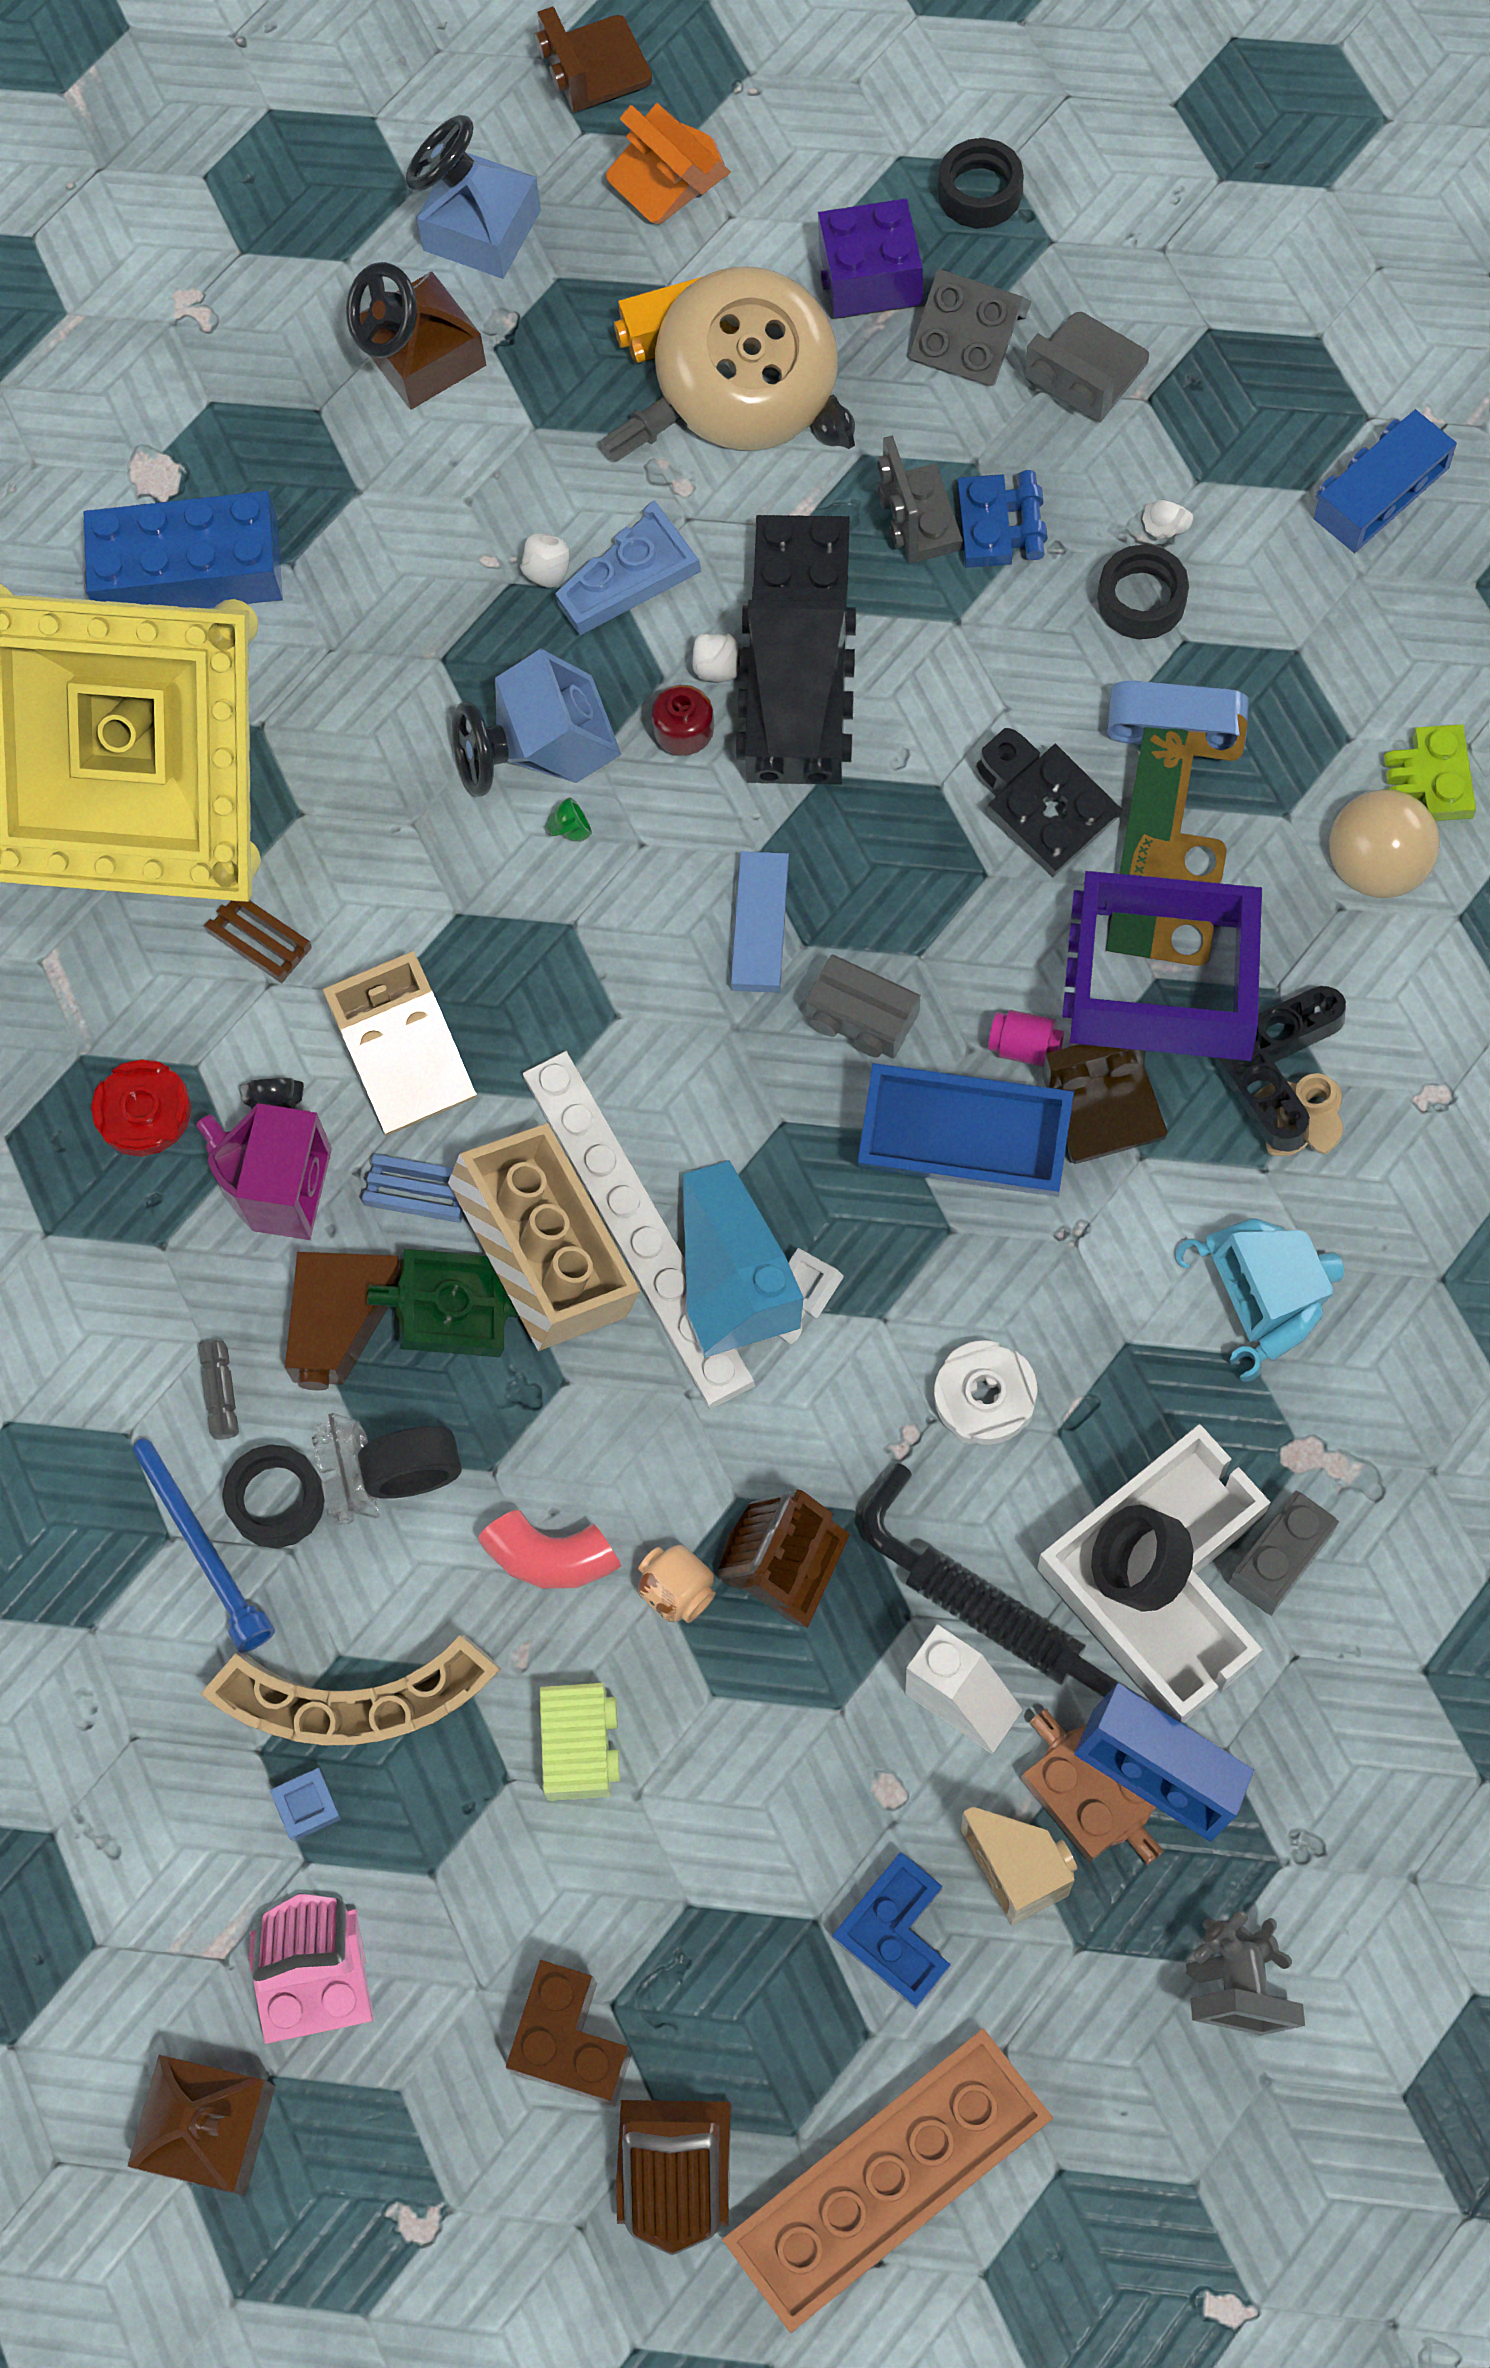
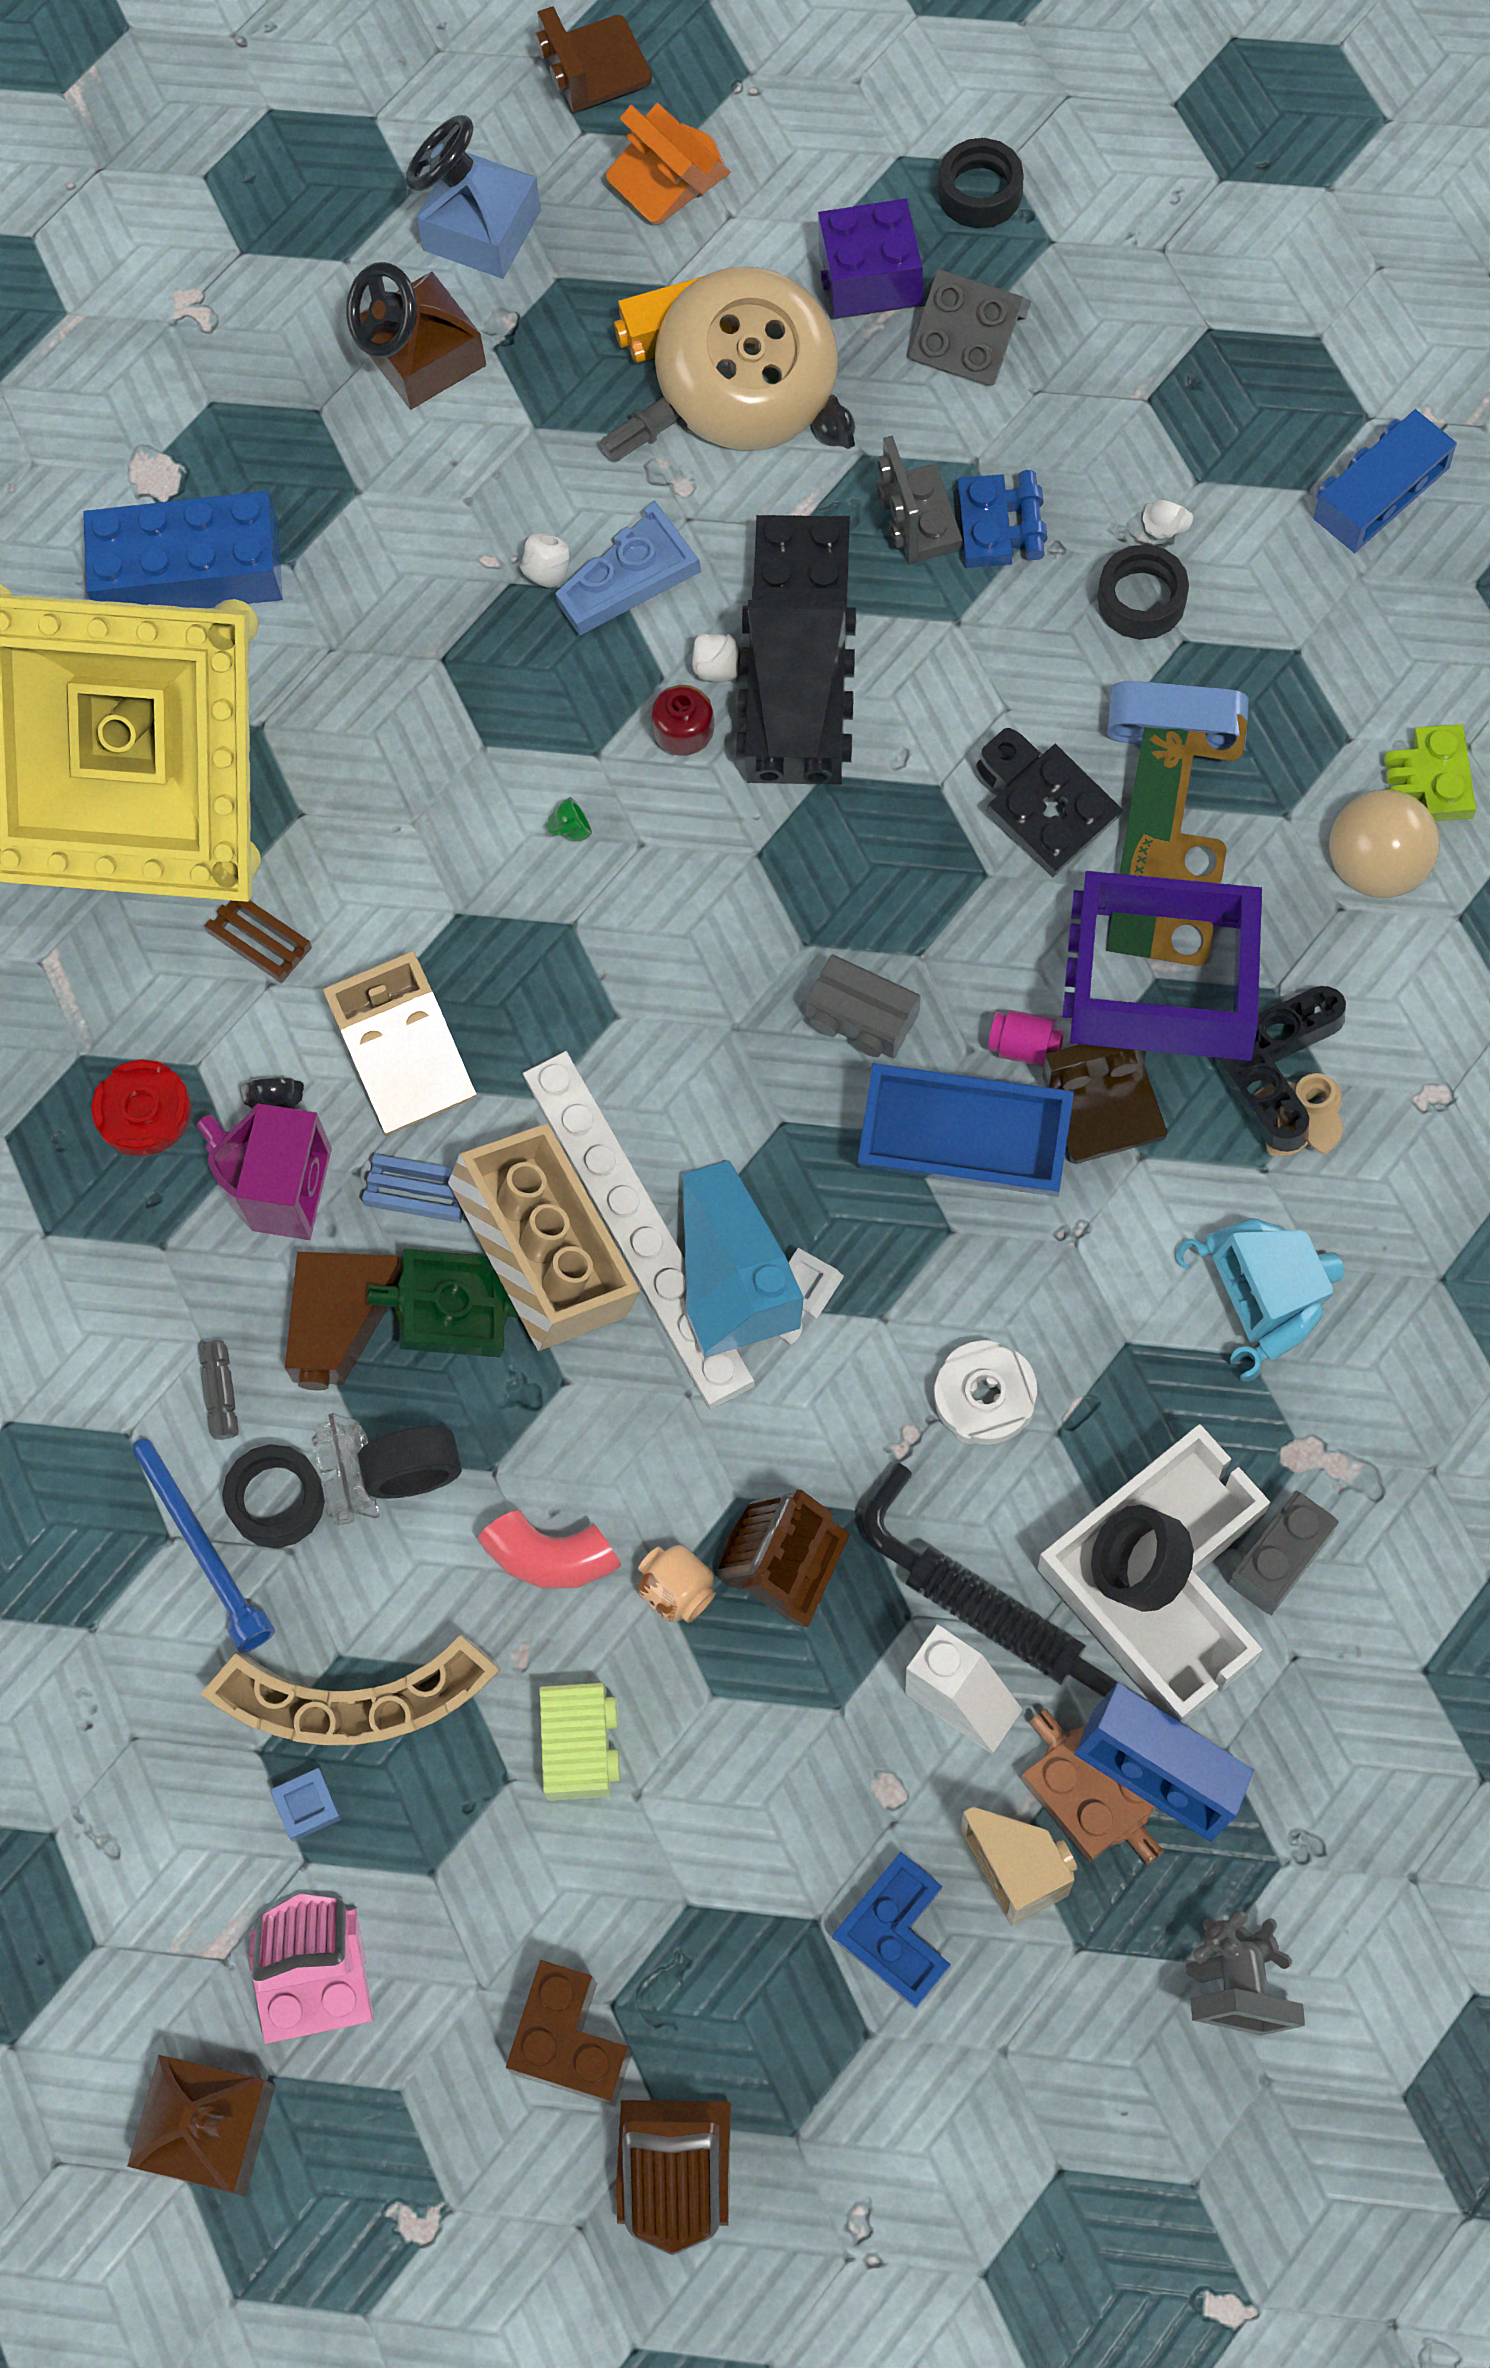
(544, 722): medium blue piece -> none
(760, 922): medium blue tile -> none
(887, 2180): nougat plate -> none
(1085, 364): dark grey bracket -> none

